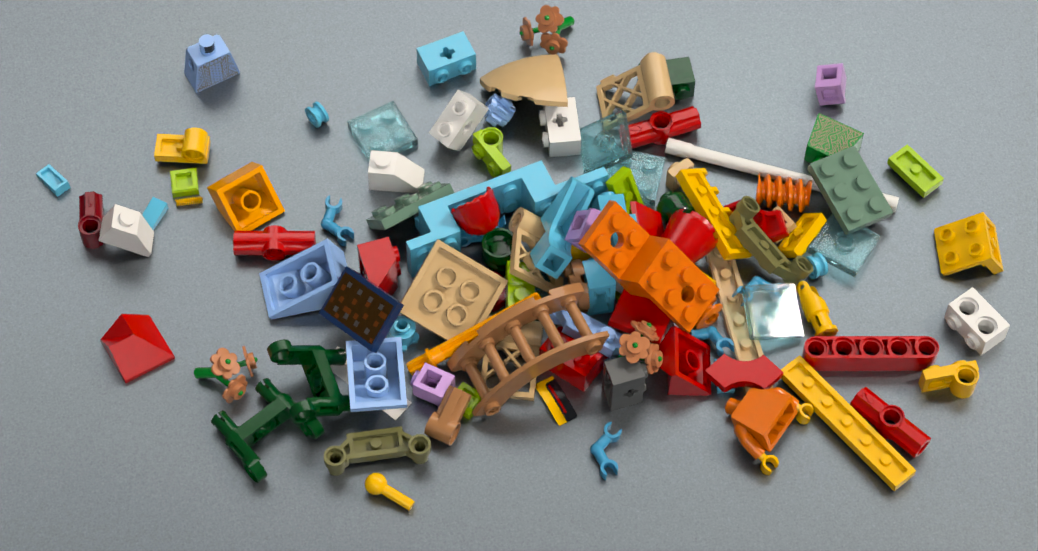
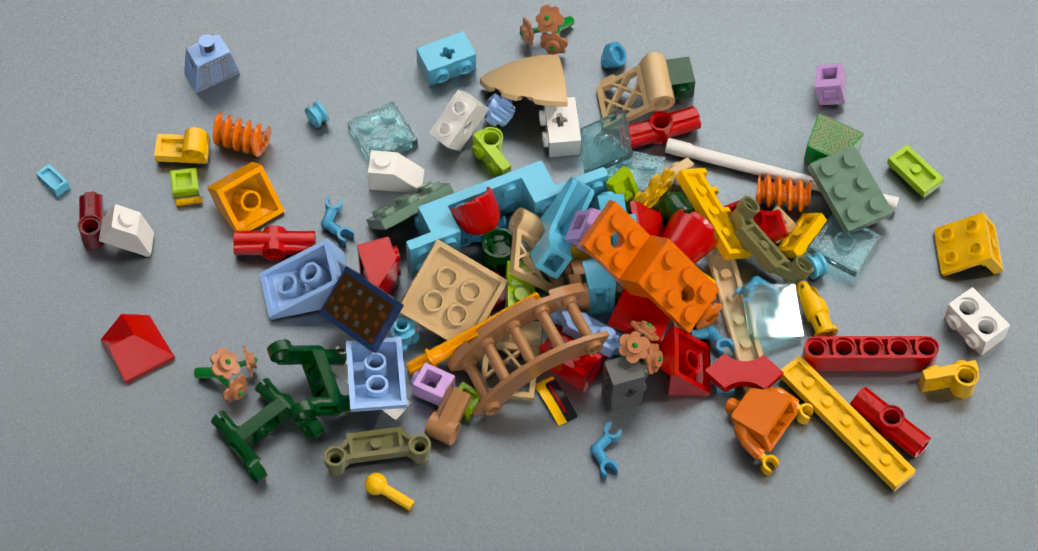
(155, 212): medium azure piece -> none
(240, 137): none -> orange piece
(613, 55): none -> dark azure tile
(656, 188): none -> yellow plate

